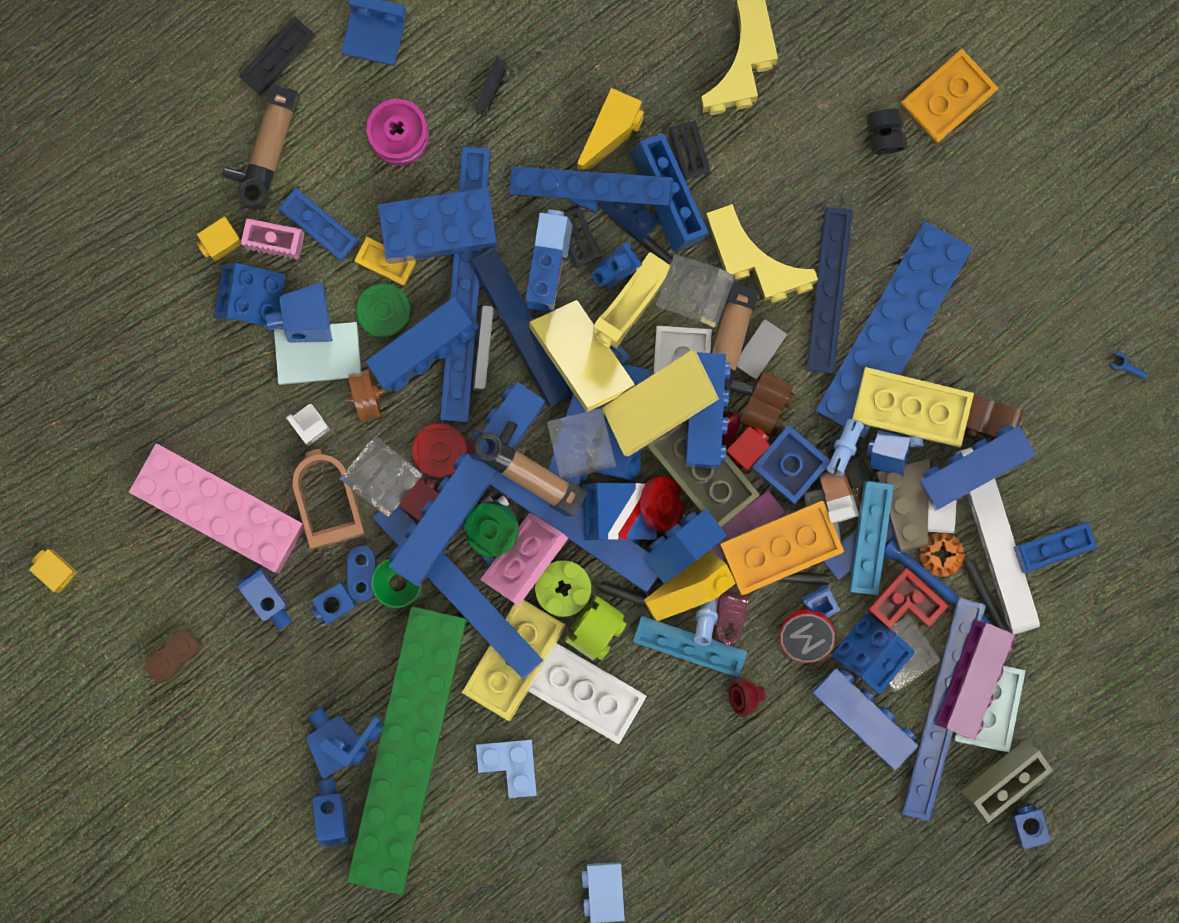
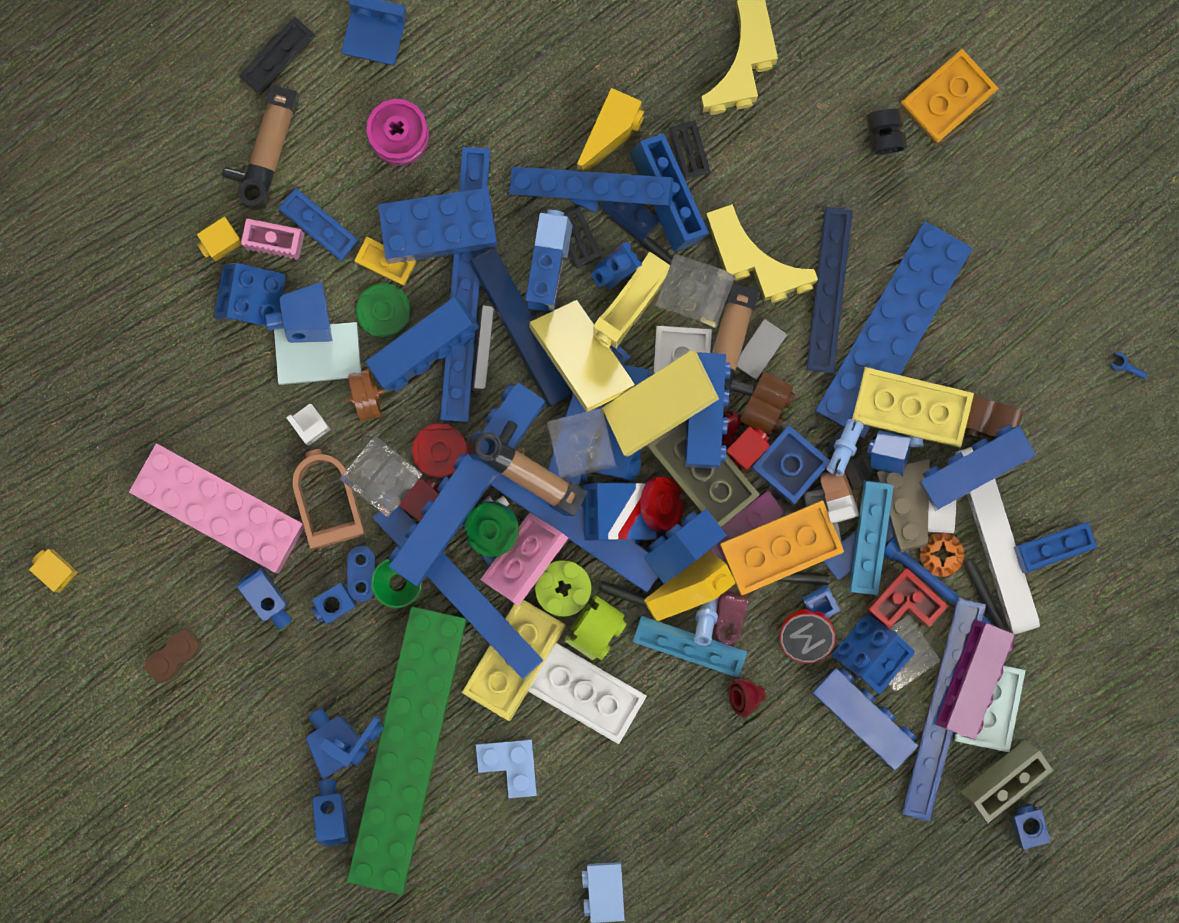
(491, 87): black tile -> none

